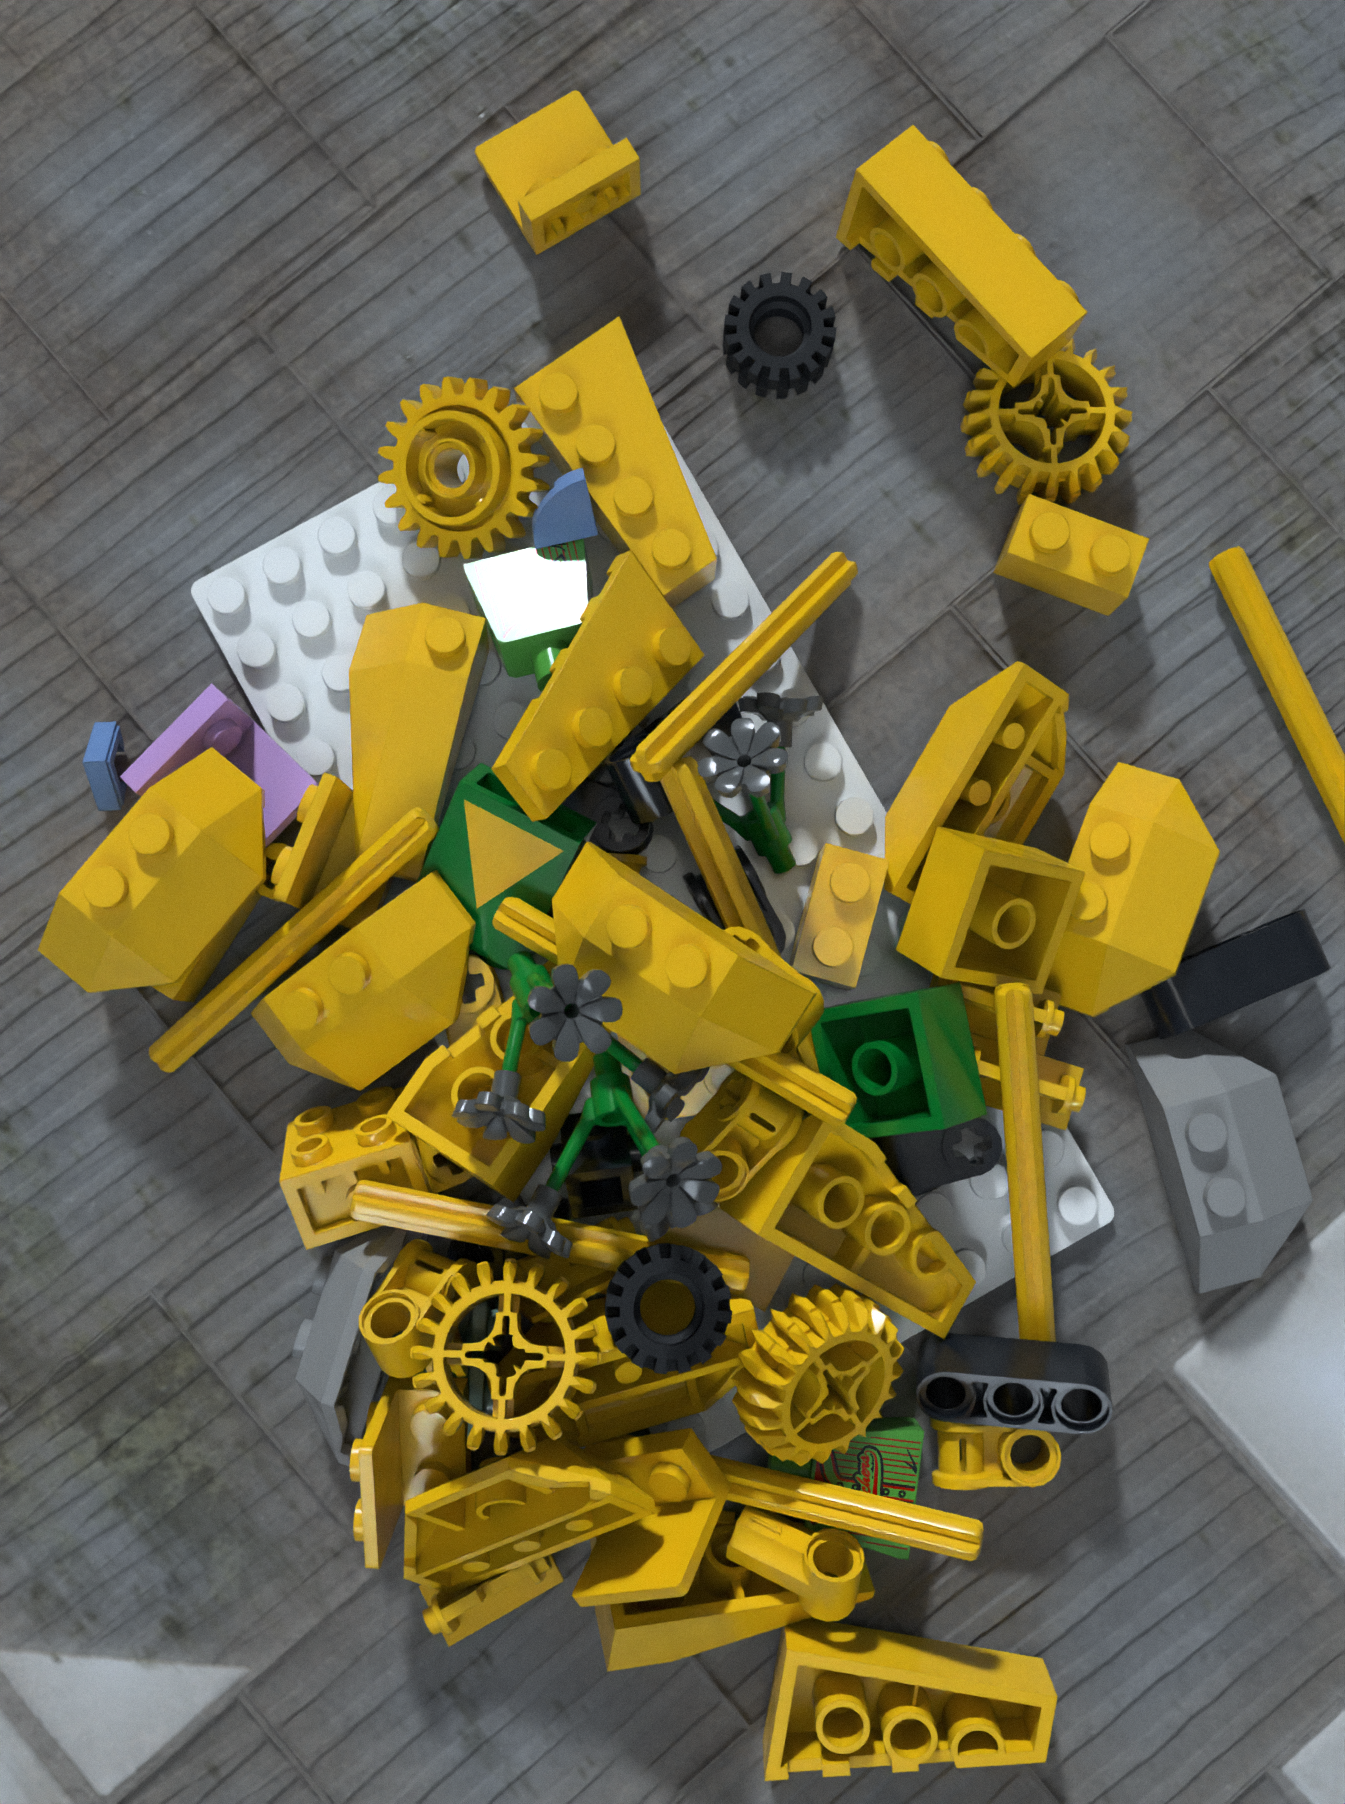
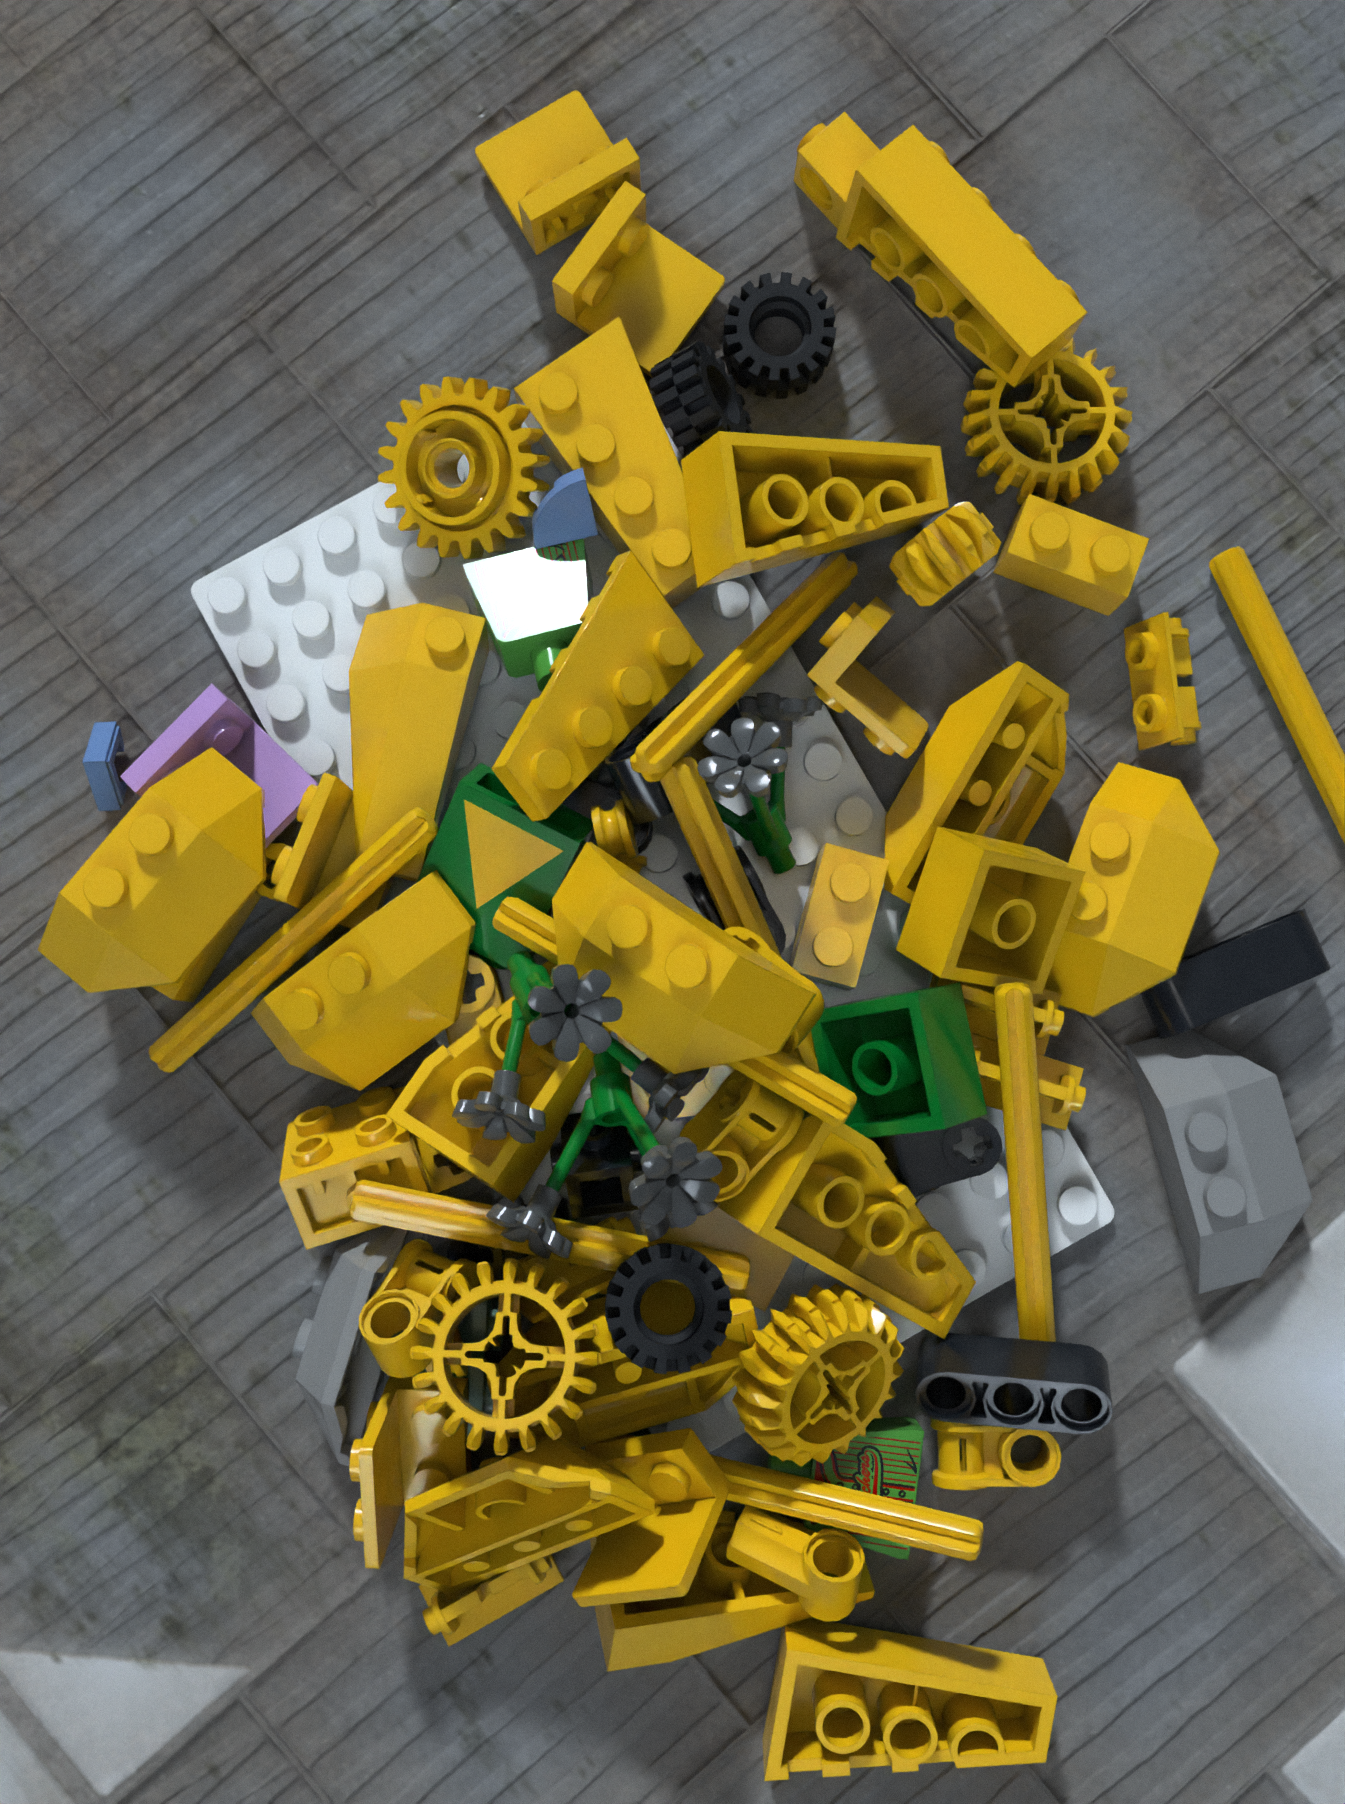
(614, 830): none -> yellow bush
(637, 275): none -> yellow bracket
(697, 397): none -> black tyre
(797, 497): none -> yellow wedge
(828, 163): none -> yellow brick
(849, 686): none -> yellow bracket
(944, 553): none -> yellow gear
(1155, 657): none -> yellow hinge

